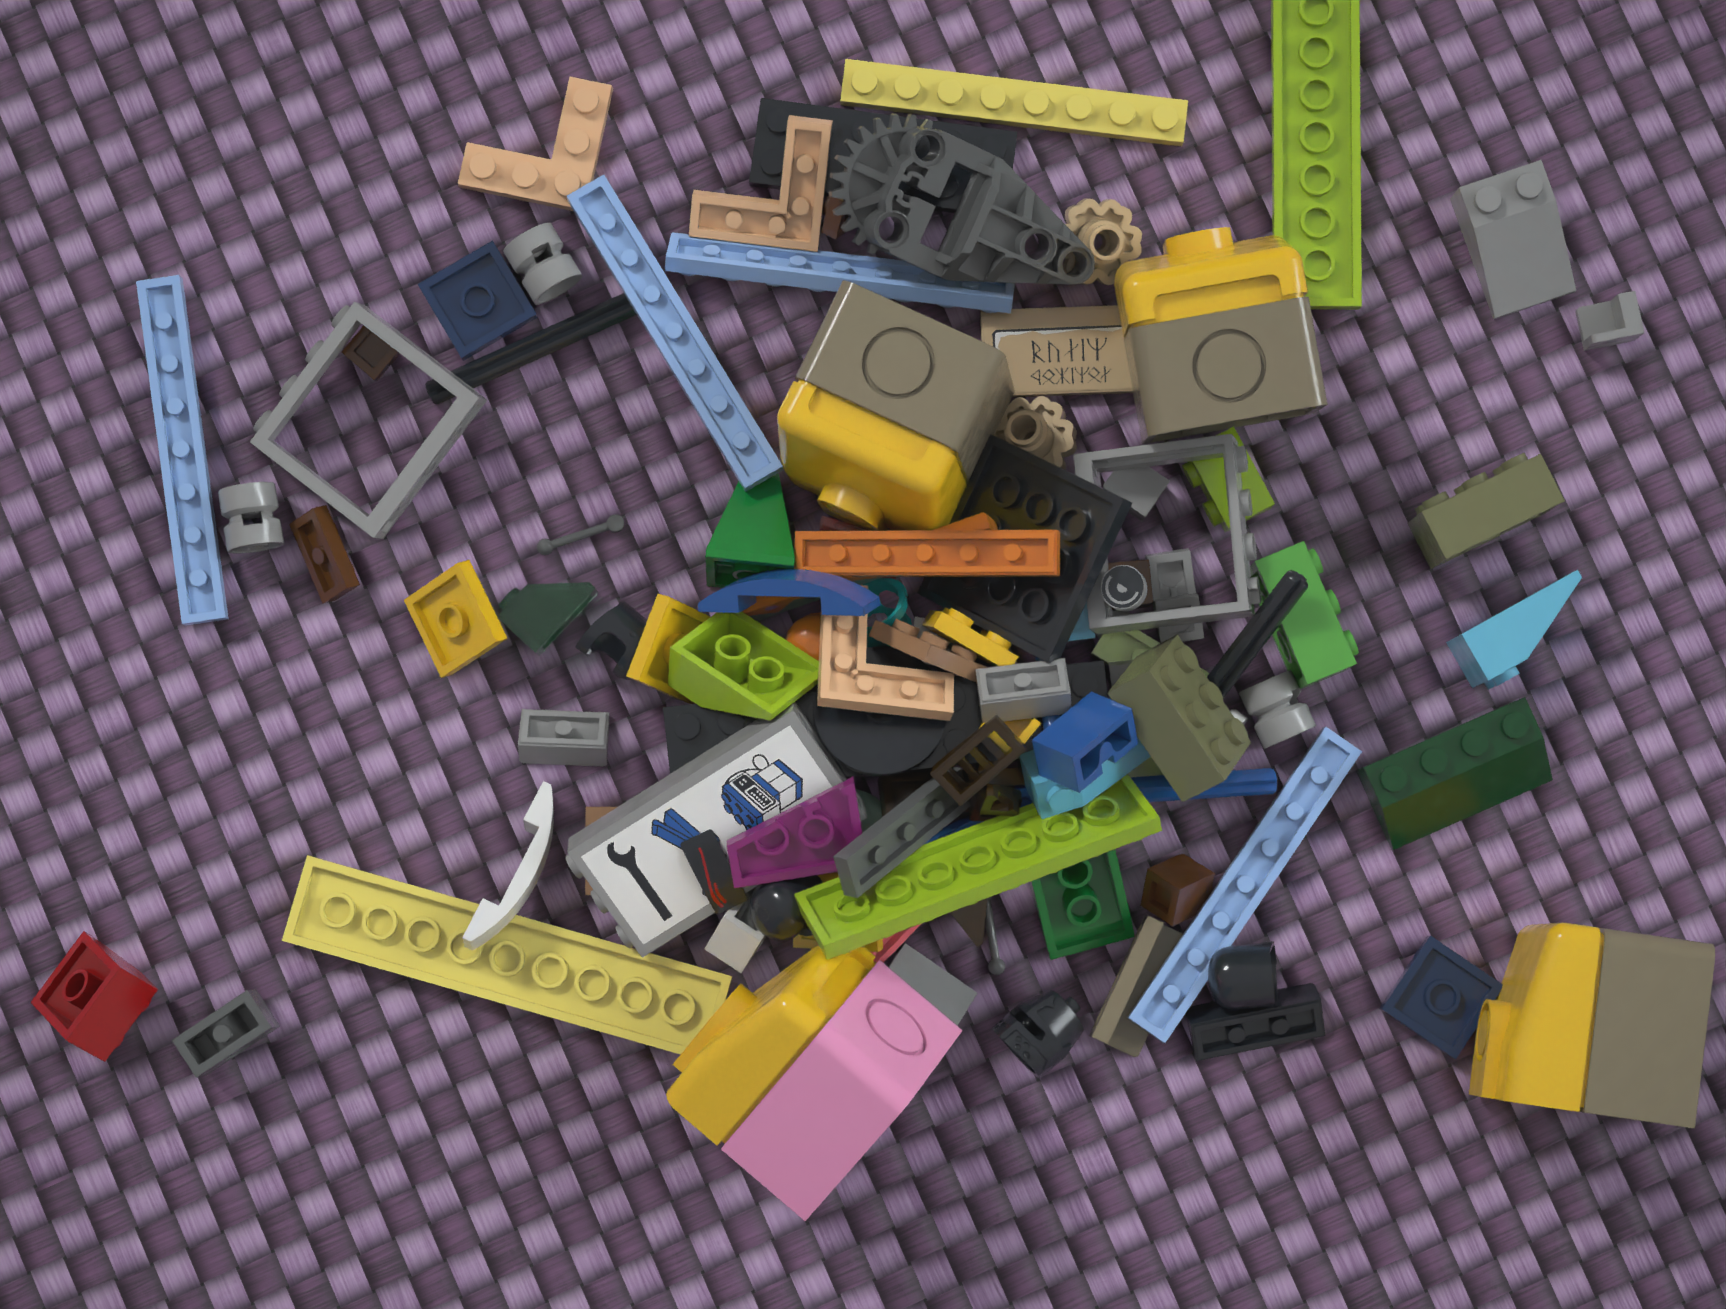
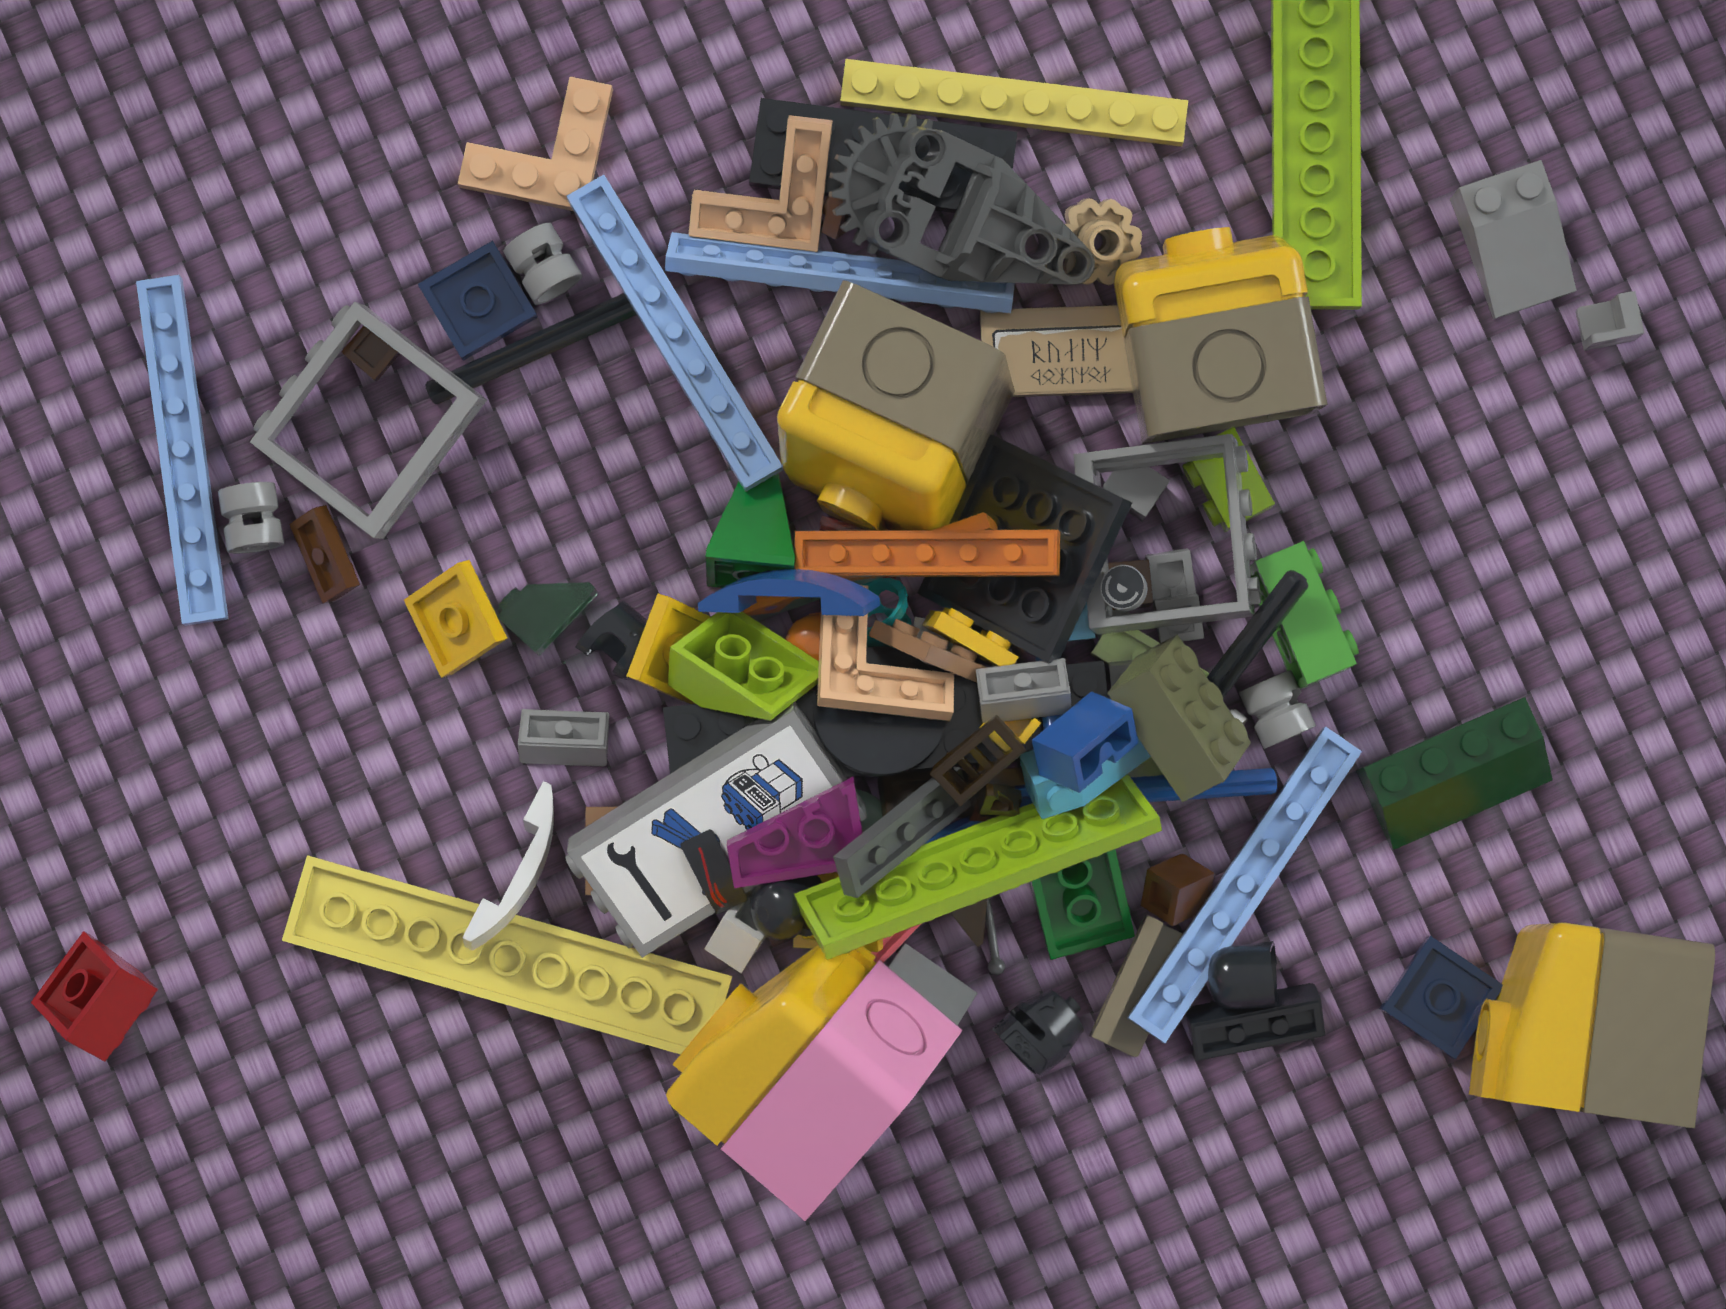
(226, 1033): dark grey brick -> none
(614, 523): dark grey hinge -> none
(1039, 429): tan plant -> none
(1484, 508): olive brick -> none
(1500, 643): medium azure slope -> none

